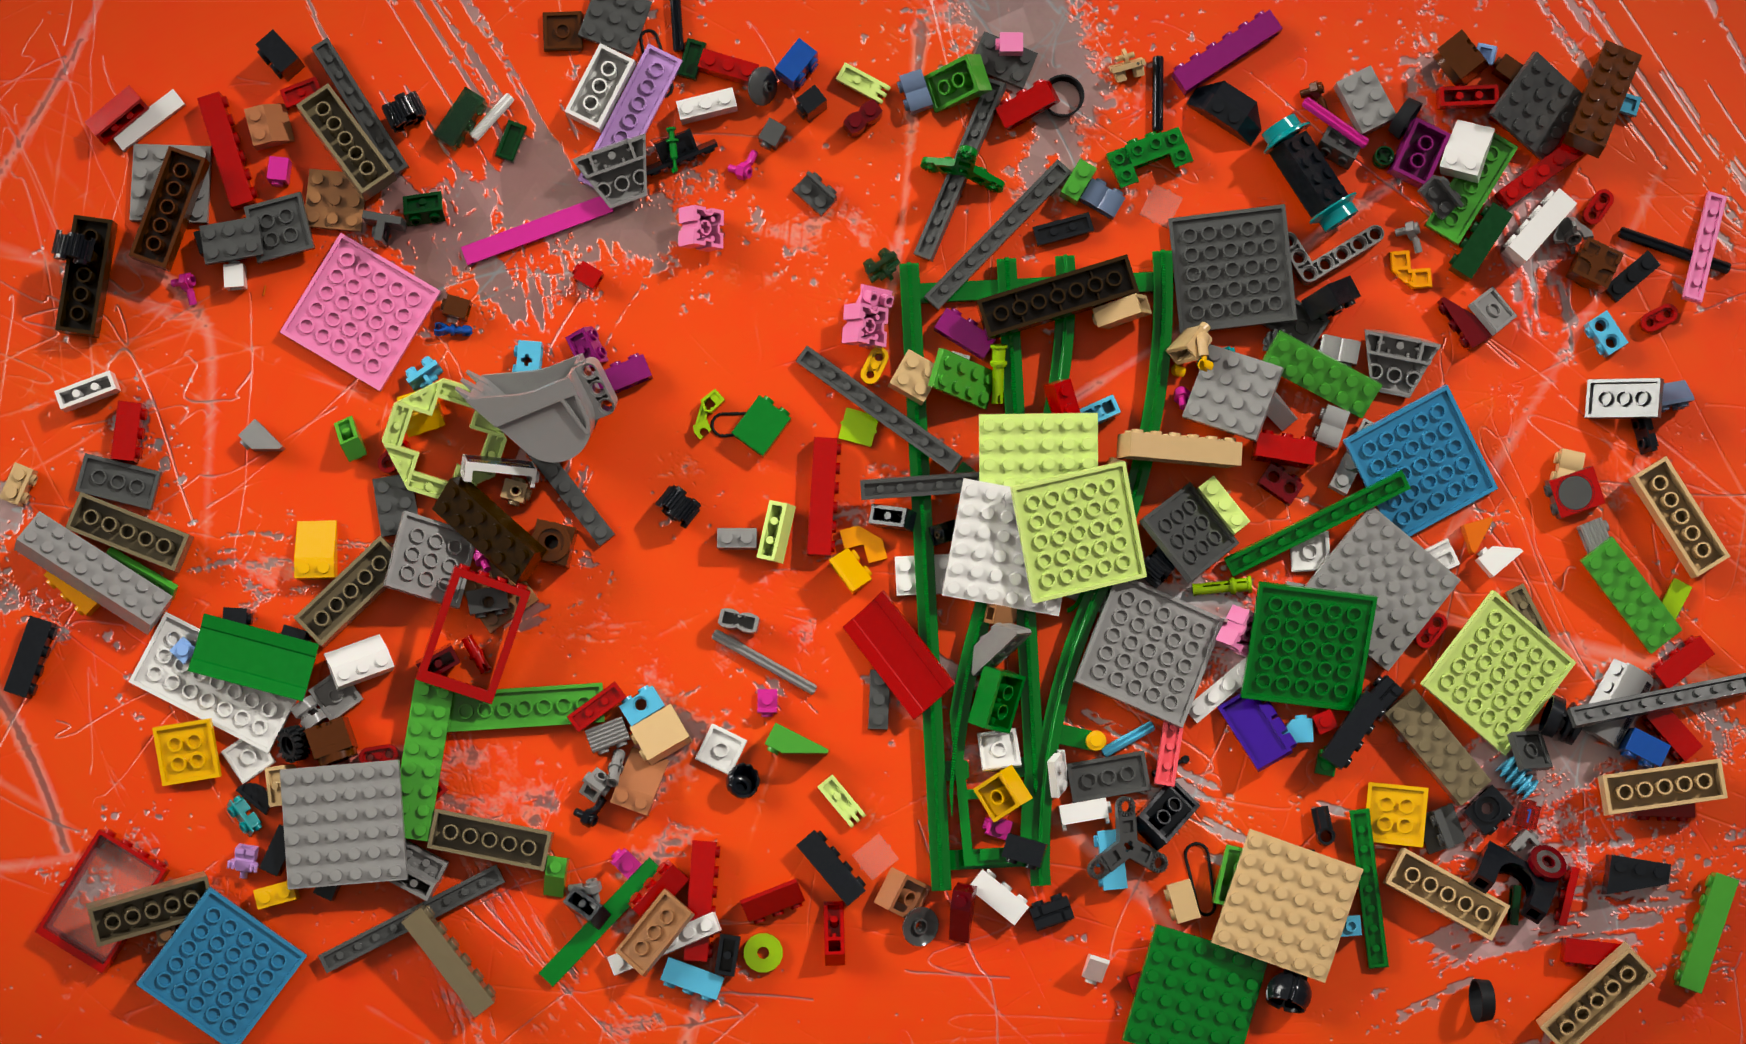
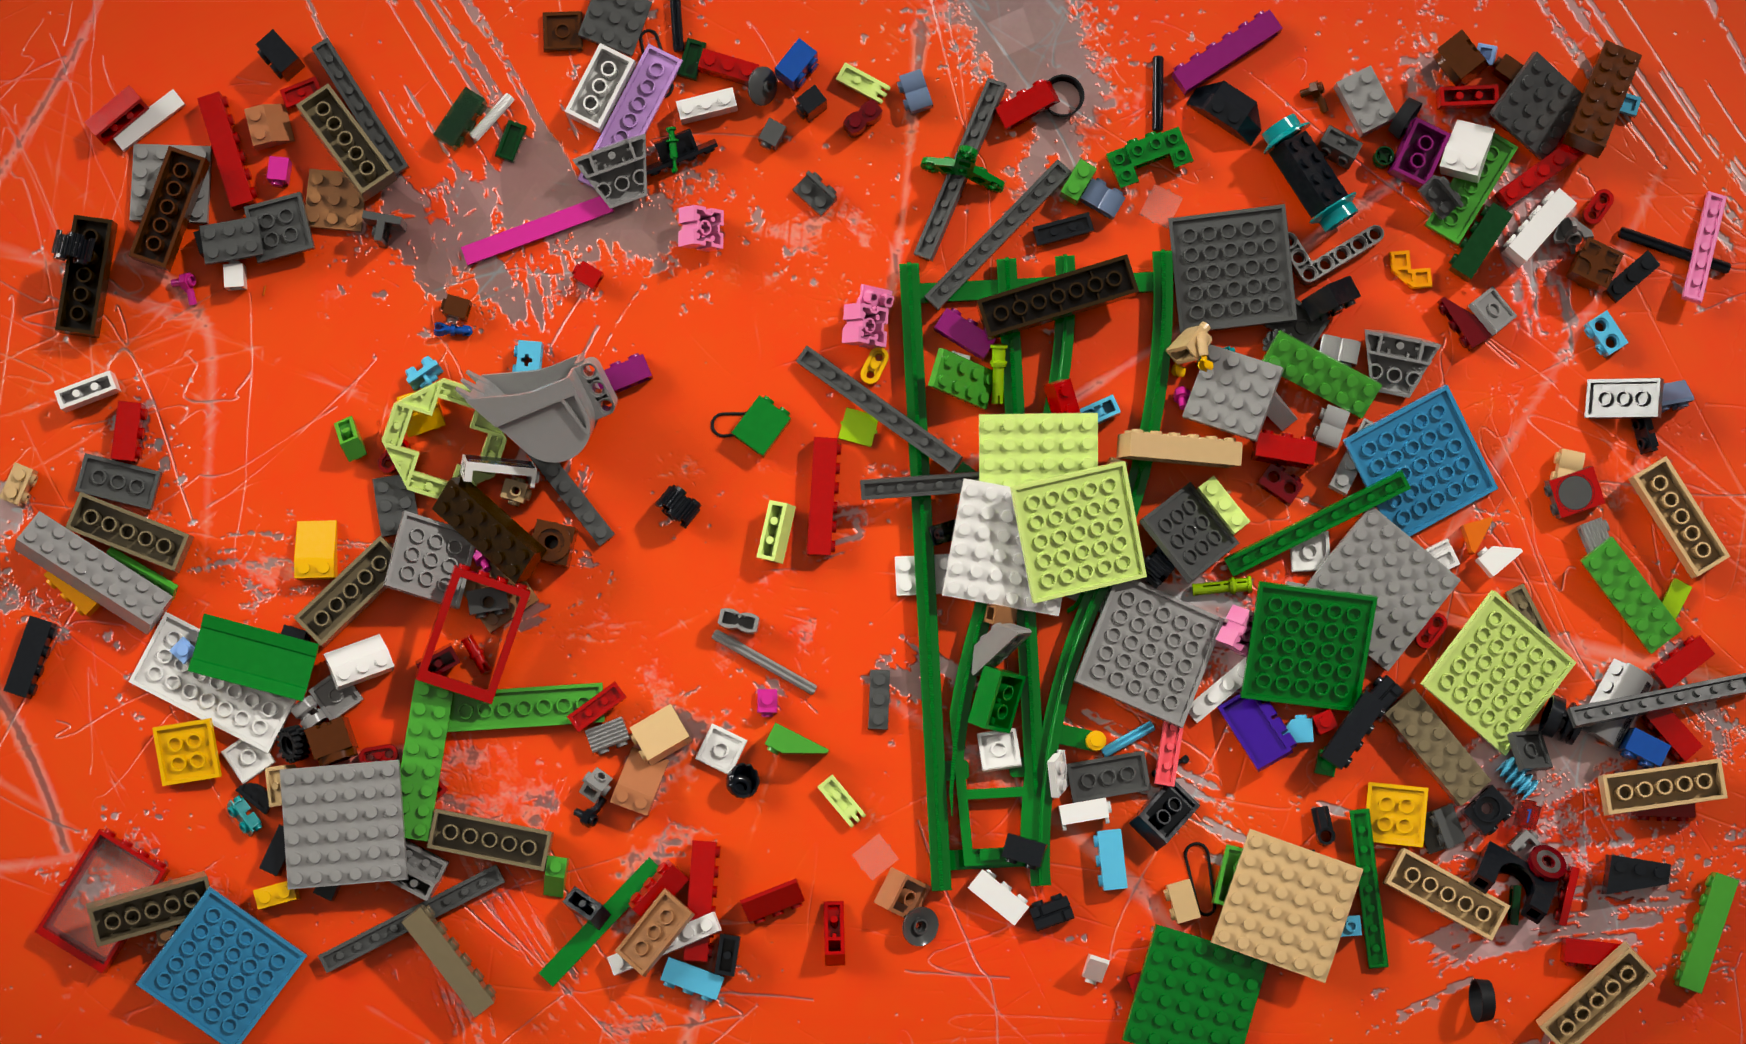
(239, 615): black brick -> none
(244, 859): lavender piece -> none
(259, 438): light grey slope -> none
(360, 312): bright pink plate -> none
(404, 111): black brick -> none
(423, 208): dark green bracket -> none
(587, 342): magenta bracket -> none
(591, 887): light grey piece -> none
(615, 768): light grey pin -> none
(625, 862): dark pink bracket -> none
(653, 700): medium azure brick -> none
(702, 422): lime piece -> none
(737, 538): light grey brick -> none
(743, 170): dark pink piece -> none
(775, 952): lime tile -> none
(828, 864): black brick -> none
(850, 570): yellow slope -> none
(859, 536): light orange tile -> none
(882, 268): clear green hips -> none
(892, 517): brick -> none
(899, 655): red hinge -> none
(913, 377): tan brick -> none
(958, 82): bright green slope -> none
(962, 912): dark red slope -> none
(998, 829): dark pink bracket -> none
(1002, 793): yellow slope -> none
(1008, 69): dark grey plate -> none
(1009, 44): bright pink brick -> none
(1117, 853): dark grey piece -> none
(1121, 311): tan brick -> none
(1136, 65): tan hips -> none
(1289, 991): black piece -> none
(1335, 122): dark pink axle -> none
(1411, 229): light grey piece -> none
(1657, 318): red plate -> none

